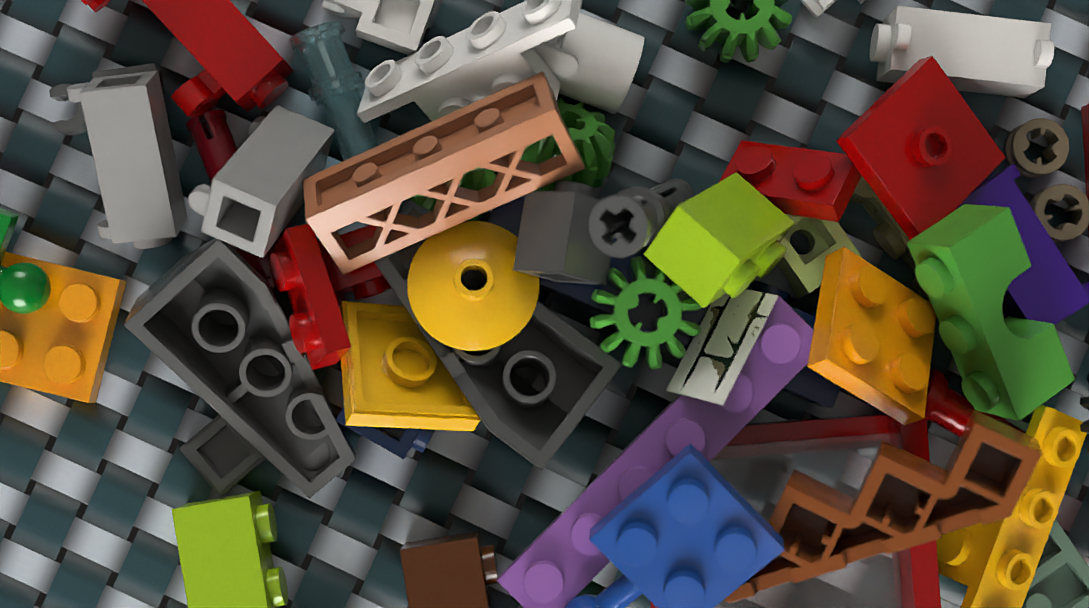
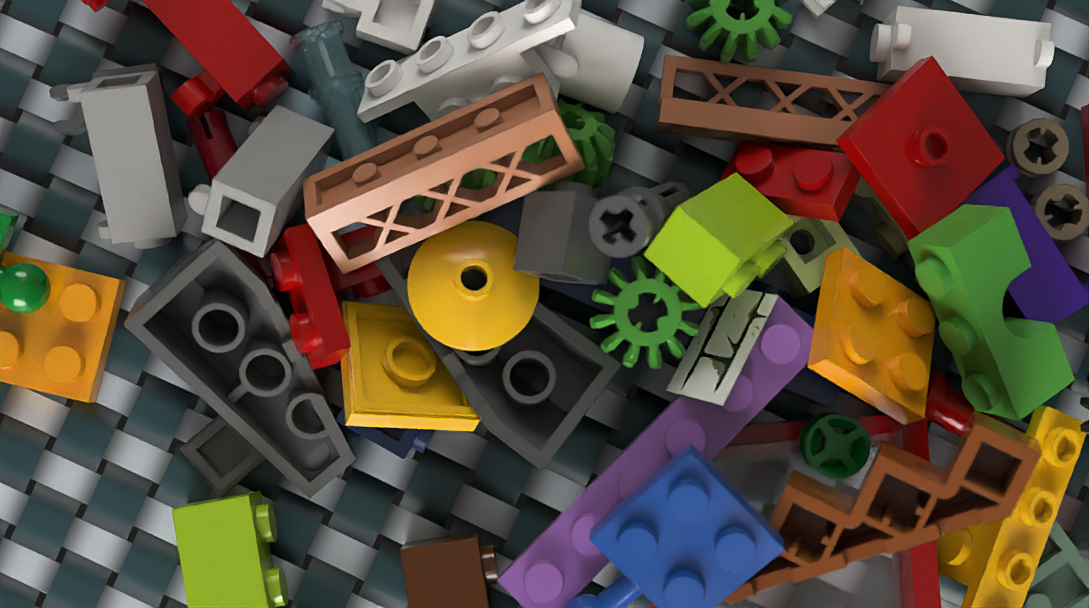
(770, 126): none -> nougat fence
(850, 449): none -> green wheel

